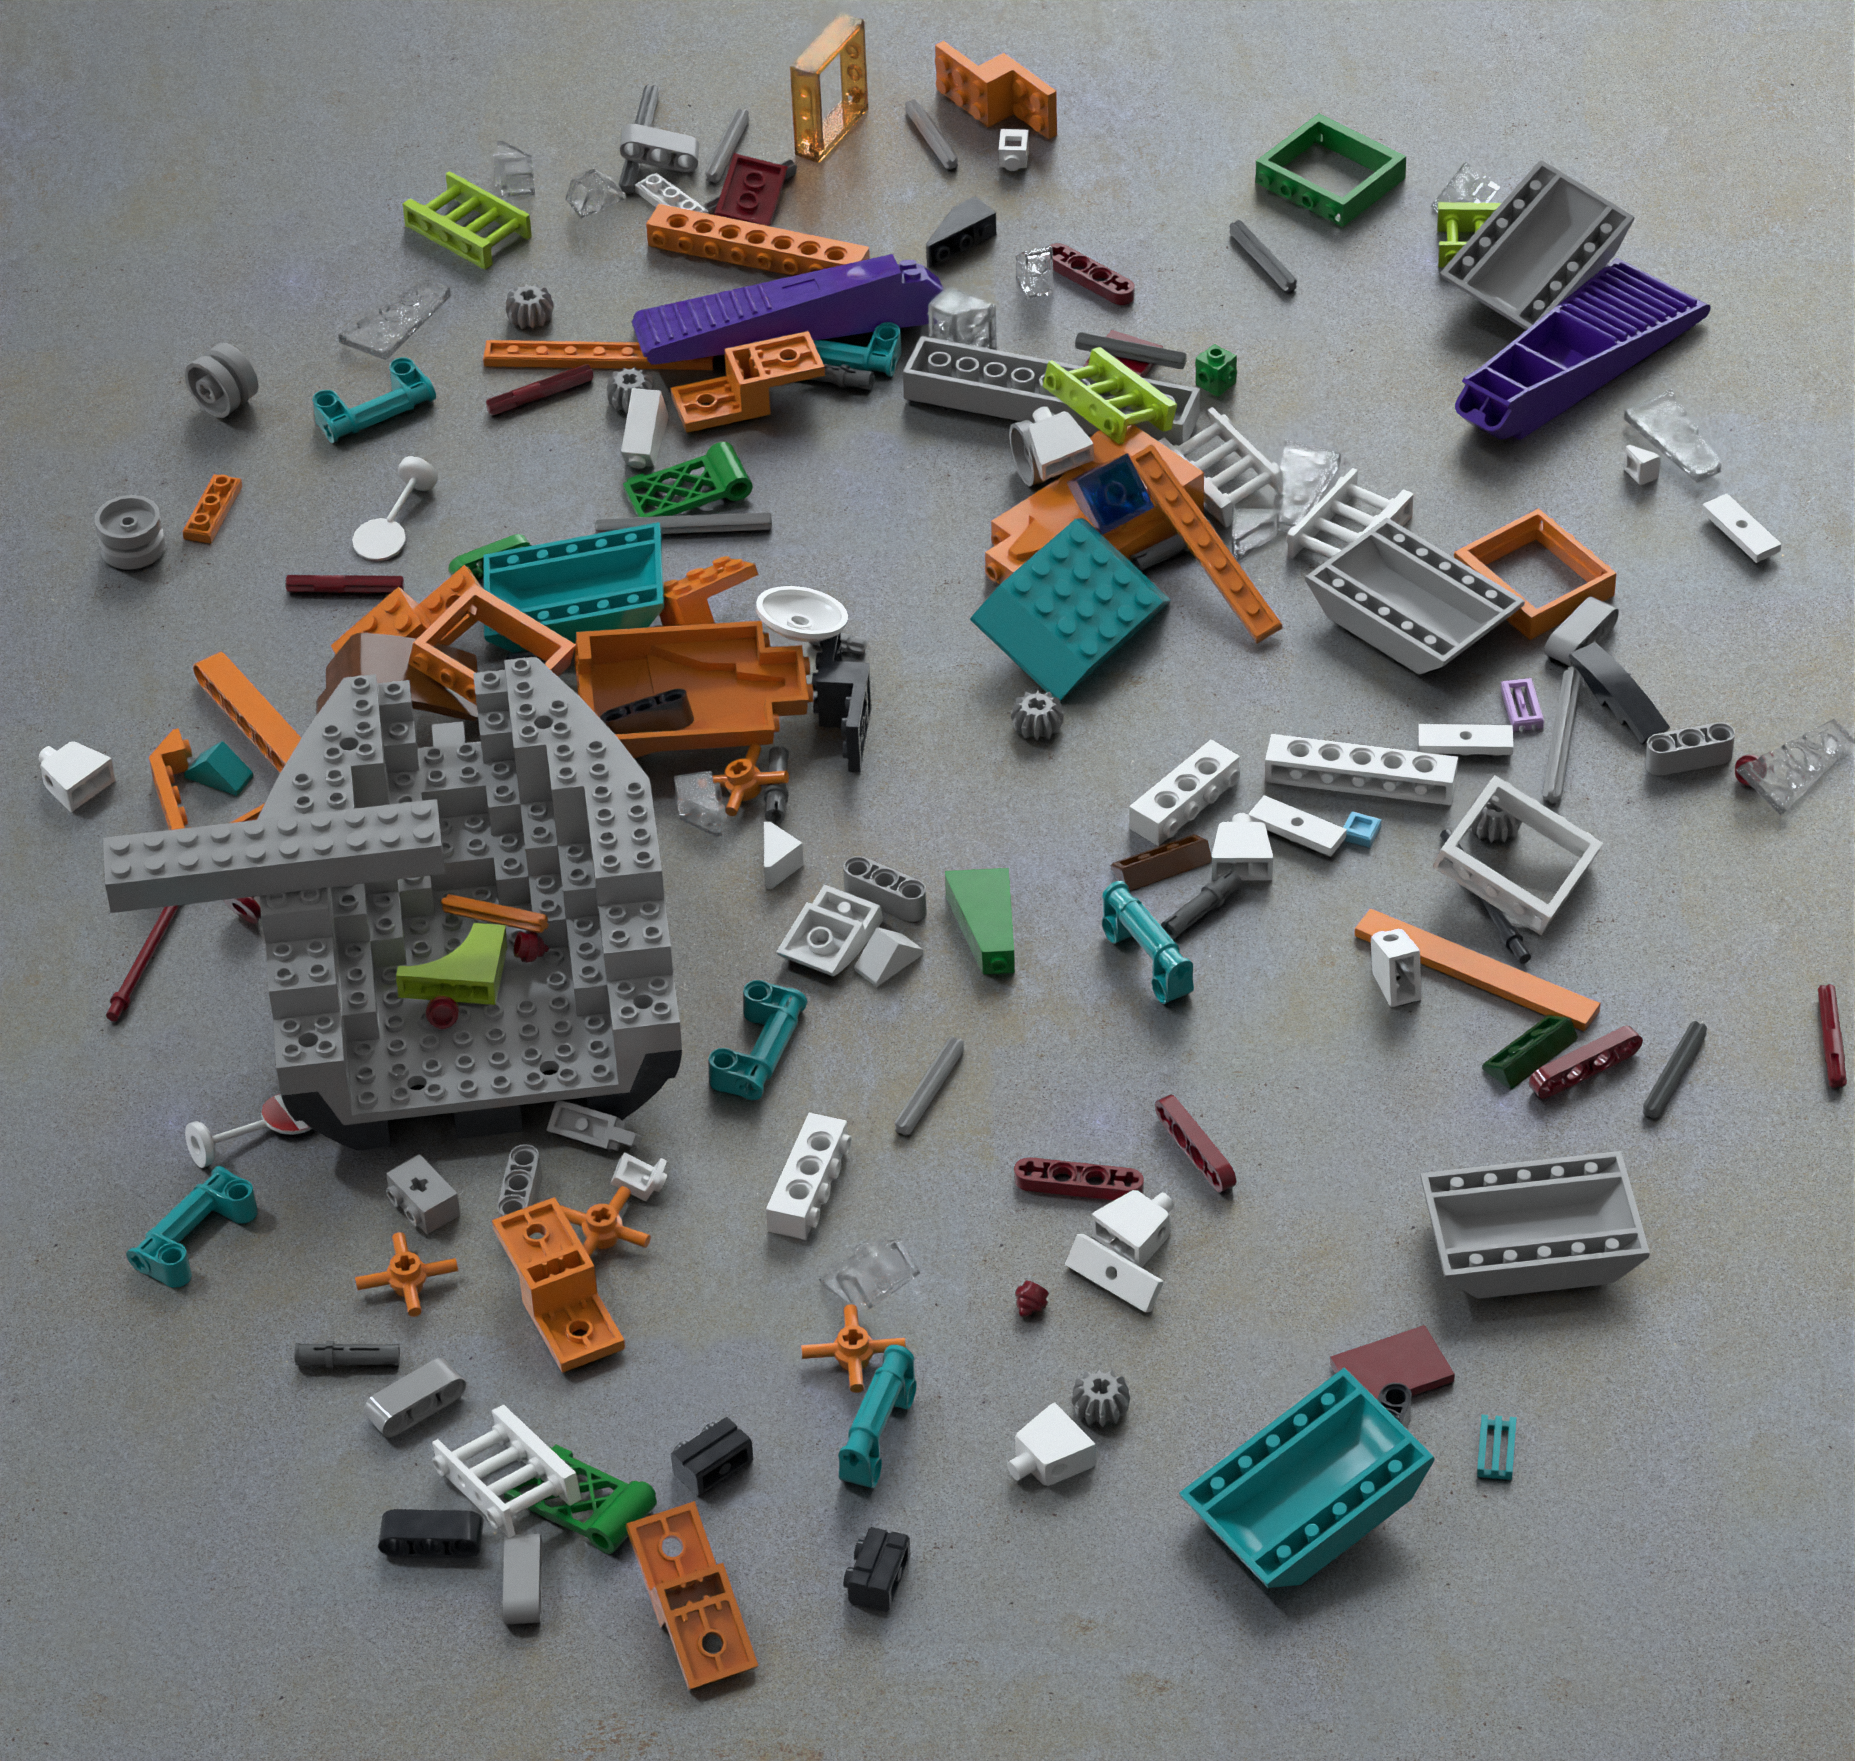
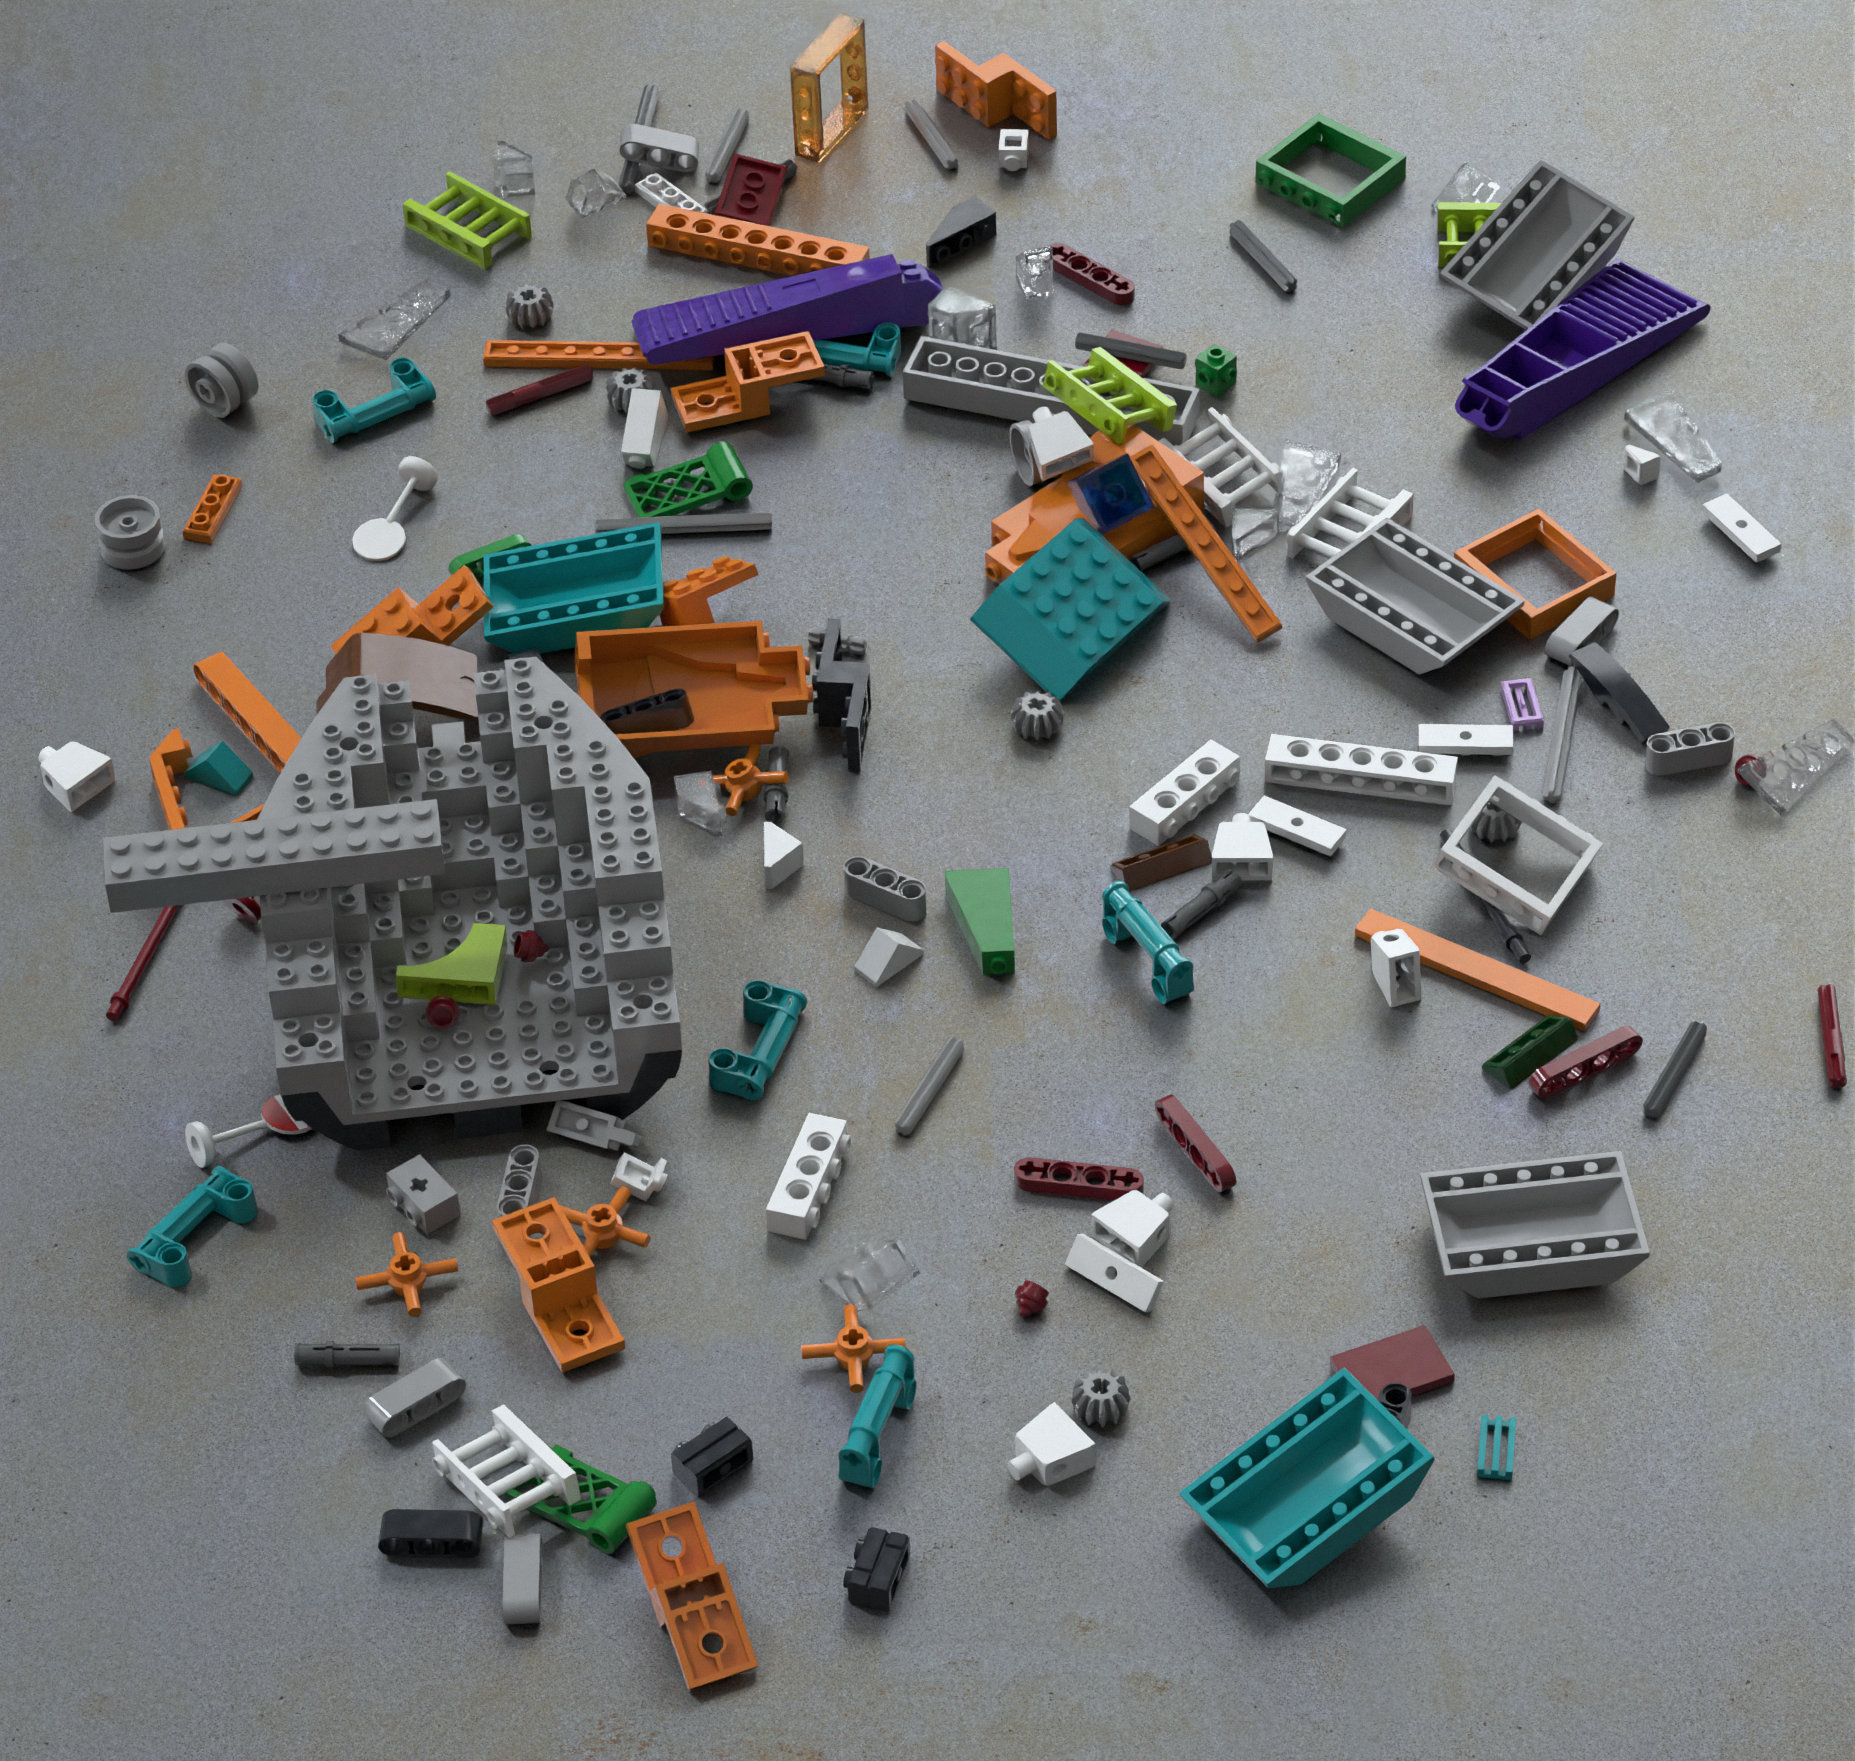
(343, 583): dark red axle -> none
(495, 913): orange axle -> none
(498, 616): orange window -> none
(801, 613): white dish -> none
(831, 931): white slope -> none
(1362, 829): medium azure tile -> none

